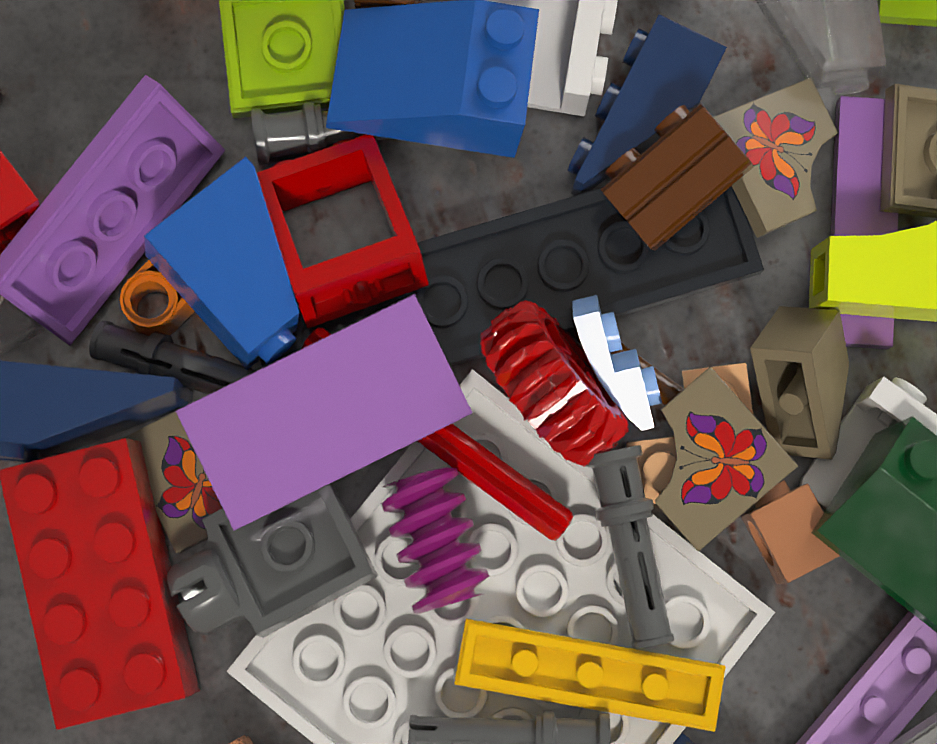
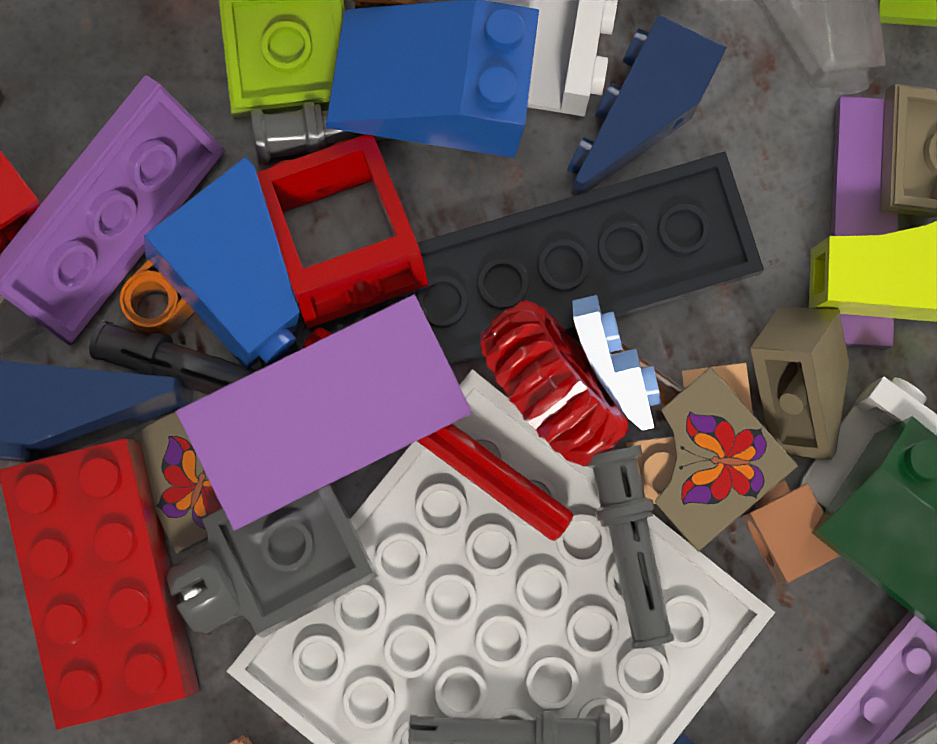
(434, 539): magenta piece -> none
(590, 675): yellow tile -> none
(675, 175): reddish brown brick -> none
(781, 141): dark tan tile -> none

